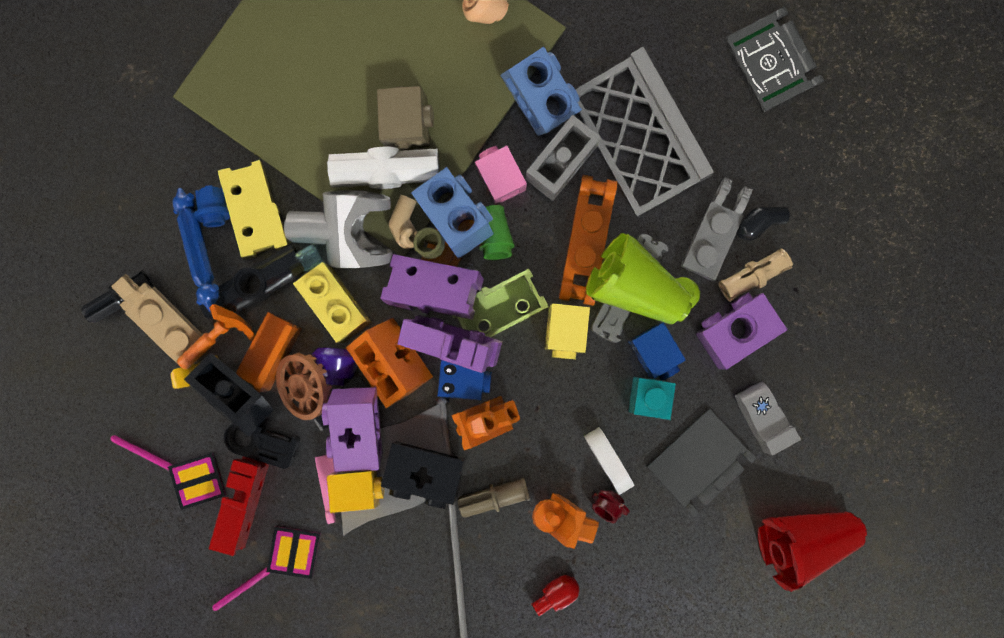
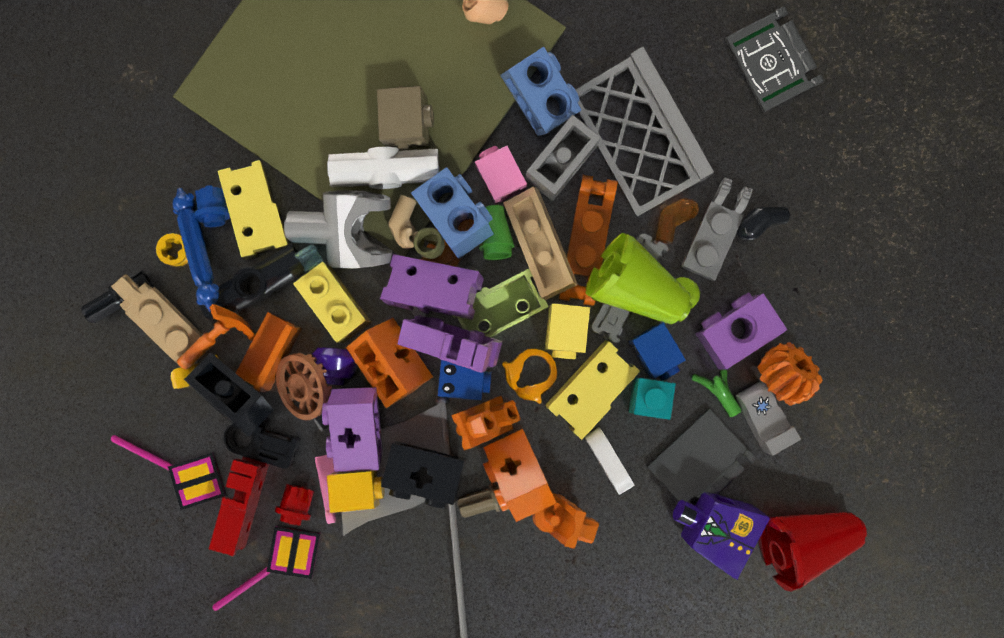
(164, 245): none -> yellow bush
(295, 504): none -> red hose
(514, 369): none -> light orange piece
(518, 475): none -> orange brick
(540, 243): none -> tan plate
(557, 594): red cylinder -> none
(592, 389): none -> light yellow piece
(609, 506): dark red plate -> none
(674, 215): none -> clear orange arm
(720, 389): none -> bright green bar
(721, 530): none -> dark purple torso
(755, 274): tan pin -> none
(790, 373): none -> orange gear

